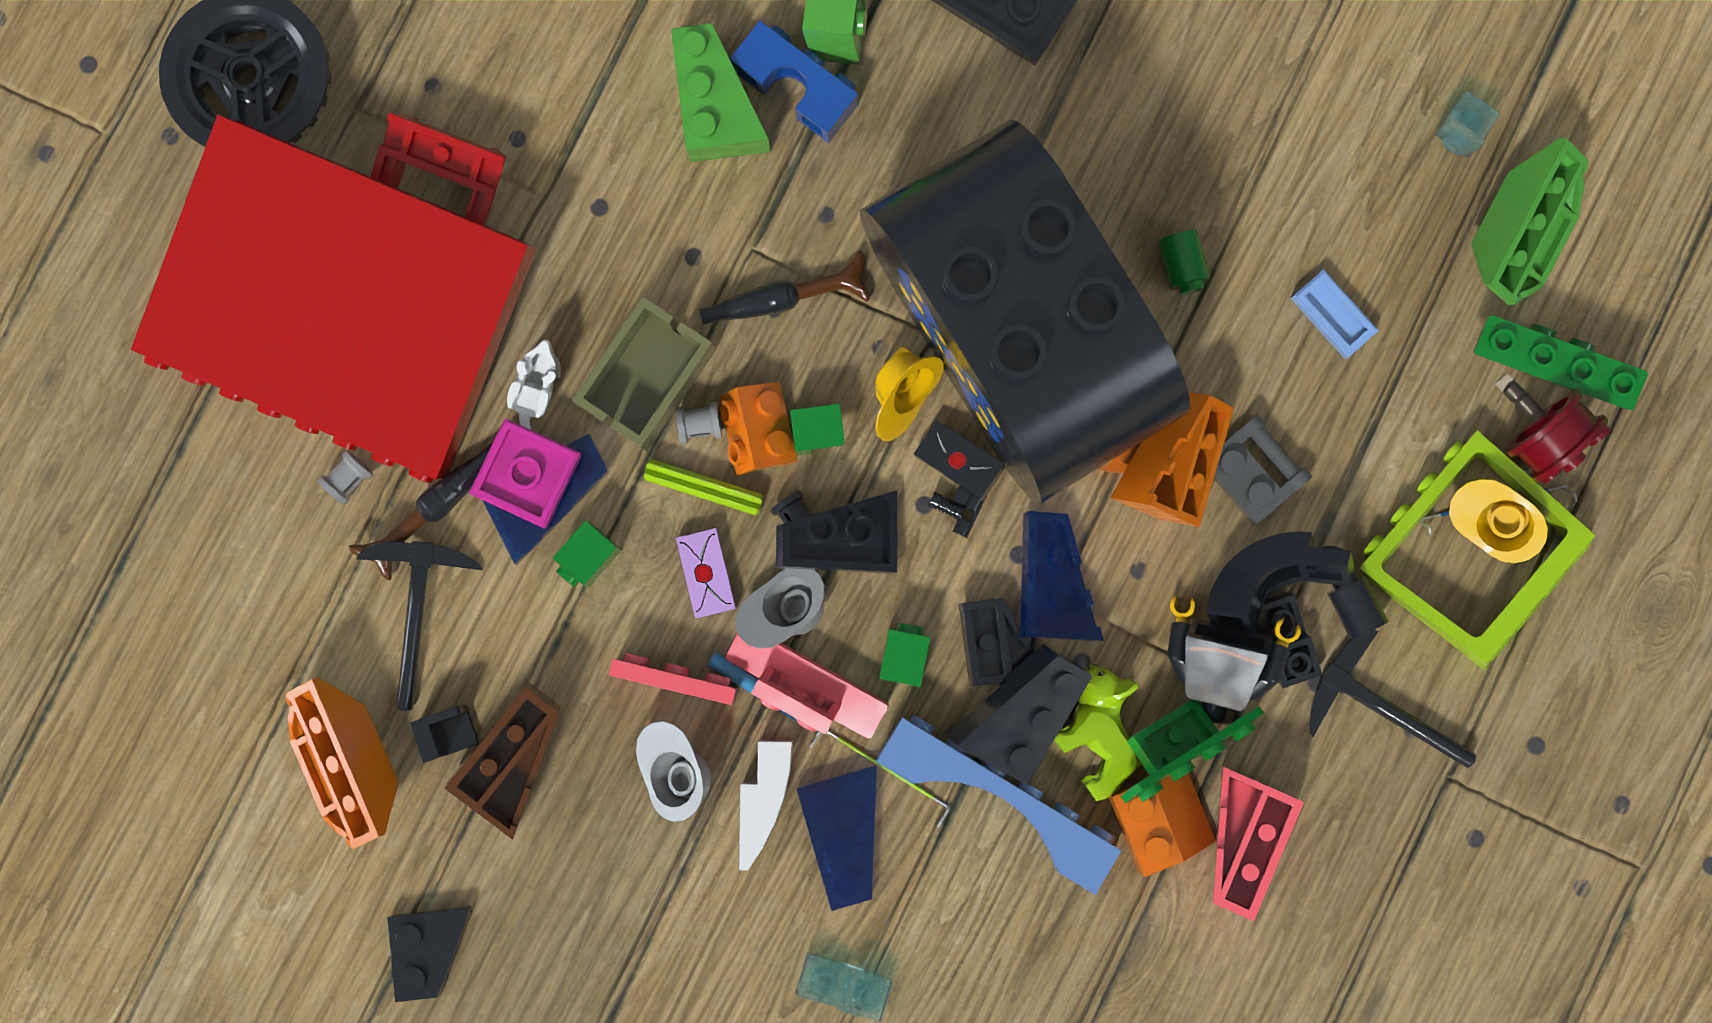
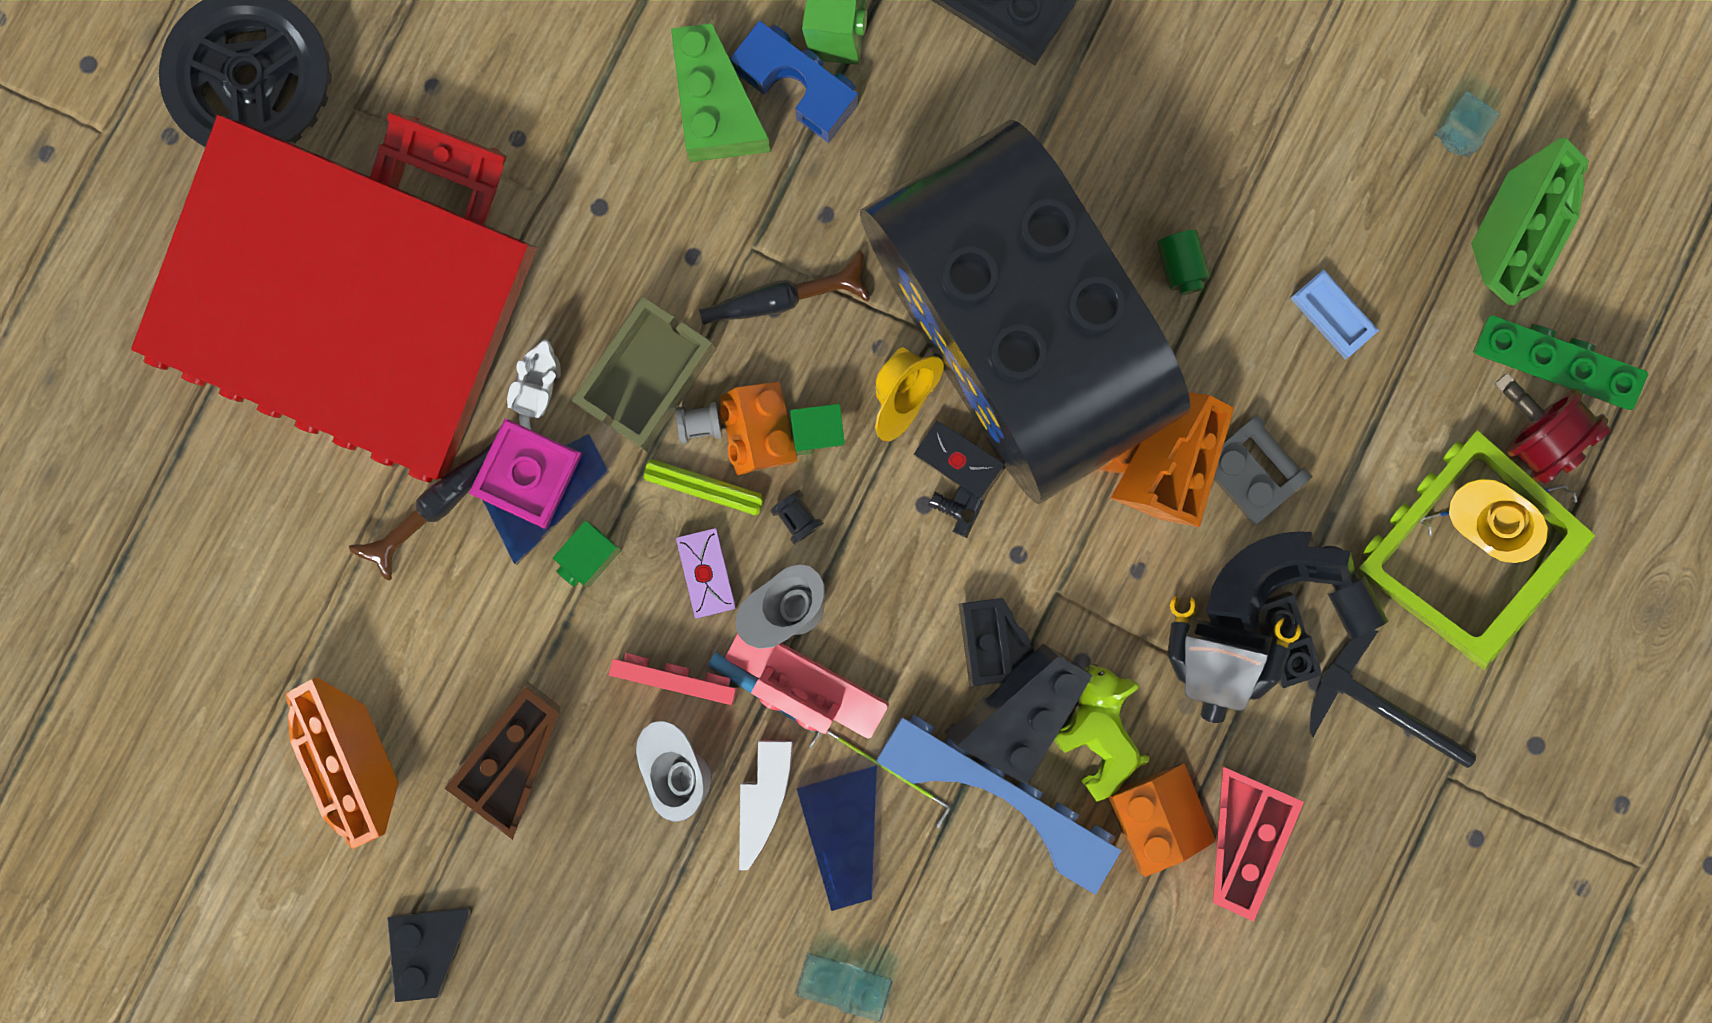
(345, 477): light grey bush -> none
(420, 557): black piece -> none
(444, 733): black panel -> none
(843, 538): black wing -> none
(905, 655): green brick -> none
(1052, 583): clear blue wing -> none
(1177, 740): green bracket -> none

